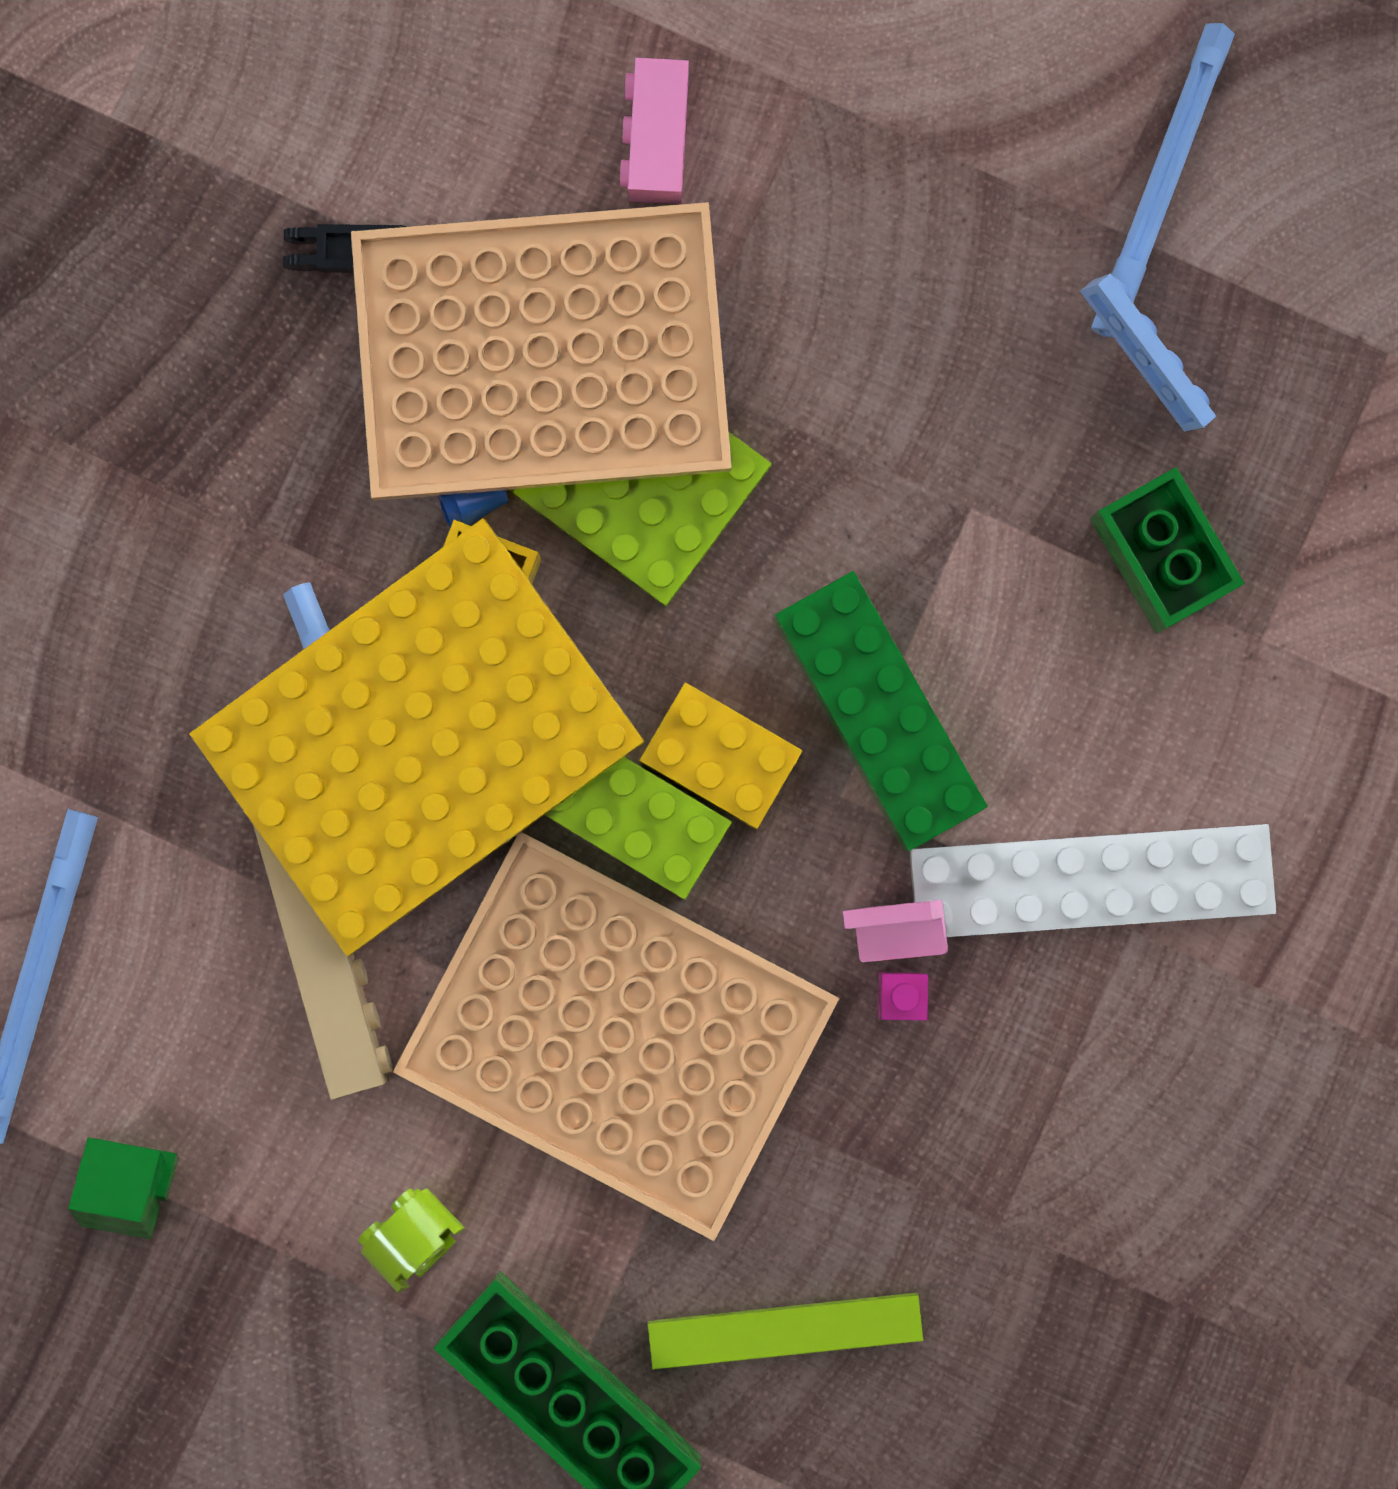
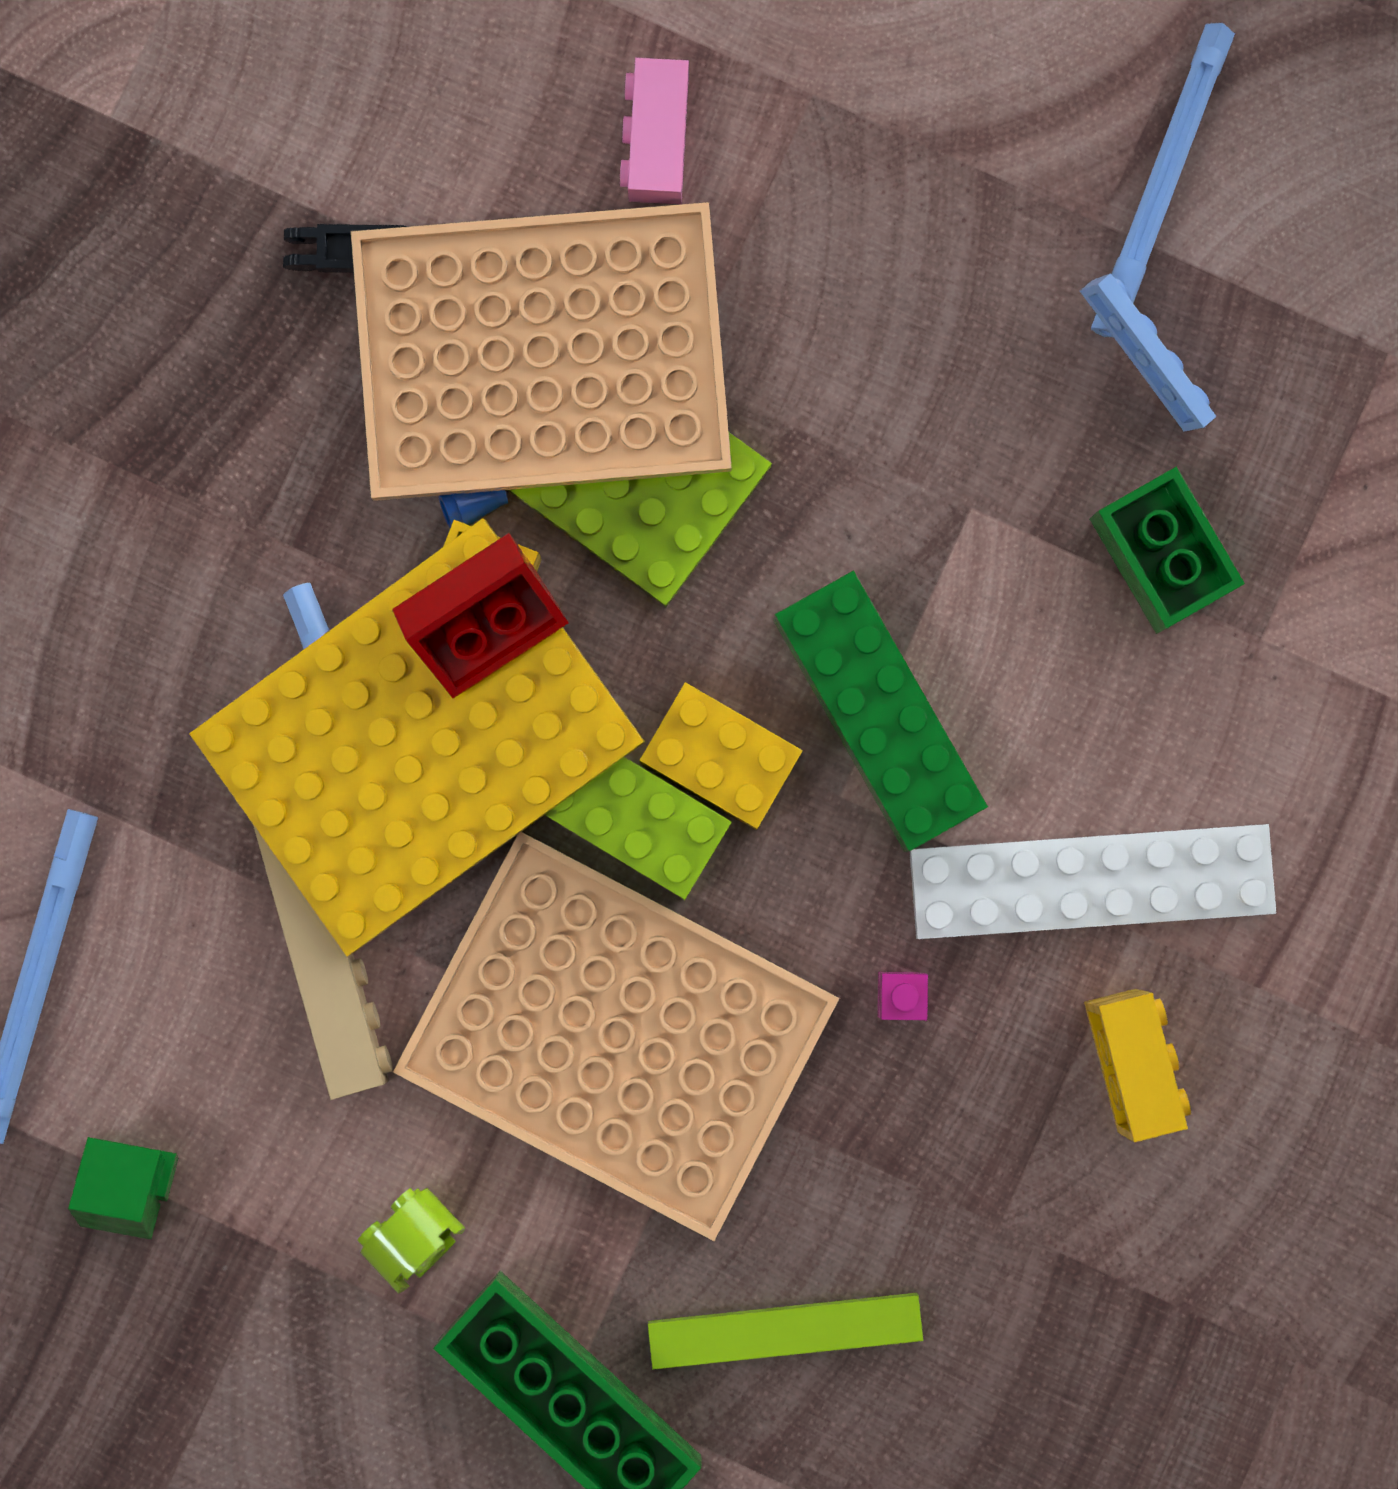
(479, 616): none -> red slope
(898, 930): bright pink panel -> none
(1138, 1064): none -> yellow brick

